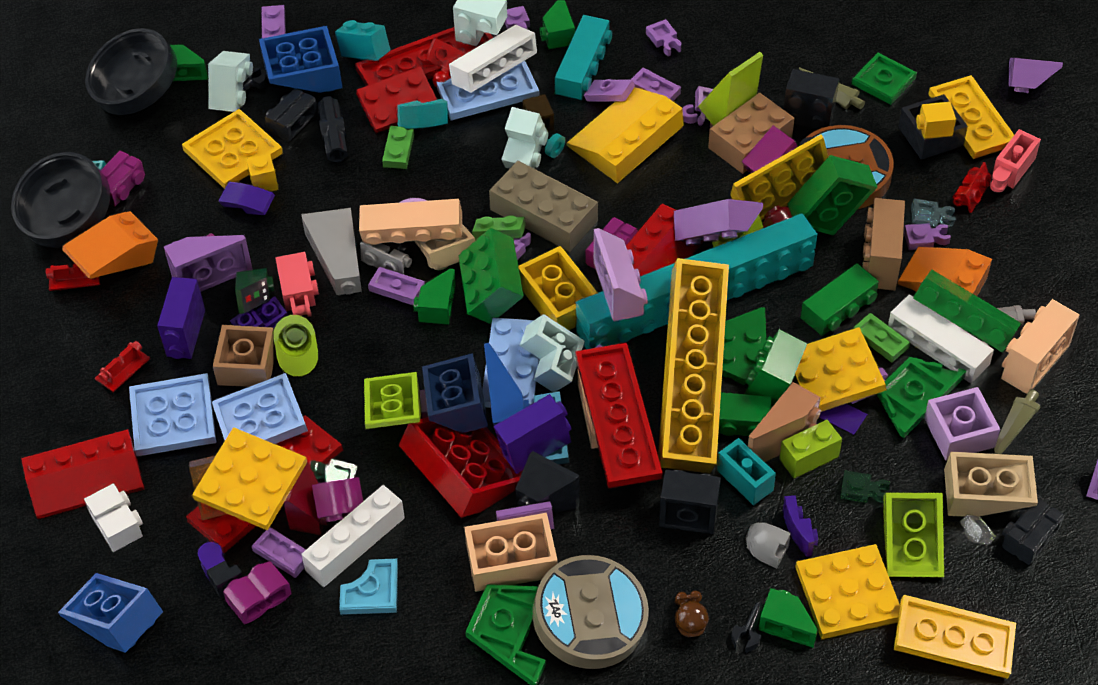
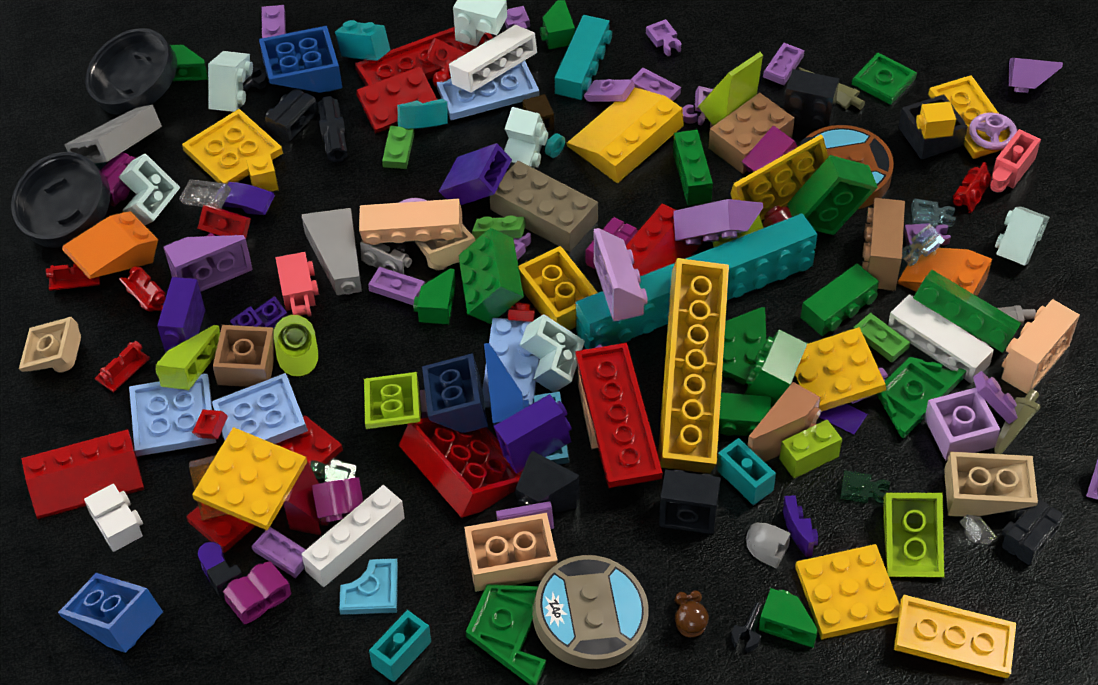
(51, 346): none -> tan slope
(116, 135): none -> light grey slope
(149, 296): none -> red hinge
(151, 187): none -> light aqua brick
(188, 360): none -> lime slope
(205, 193): none -> clear plate
(210, 424): none -> red plate
(223, 222): none -> red plate
(253, 289): slope -> none
(400, 646): none -> teal brick
(476, 174): none -> dark purple brick
(522, 312): none -> red plate
(692, 167): none -> green brick
(783, 63): none -> medium lavender plate
(923, 243): none -> clear light blue plate
(992, 126): none -> lavender piece
(992, 393): none -> medium lavender plate
(1022, 233): none -> light aqua brick

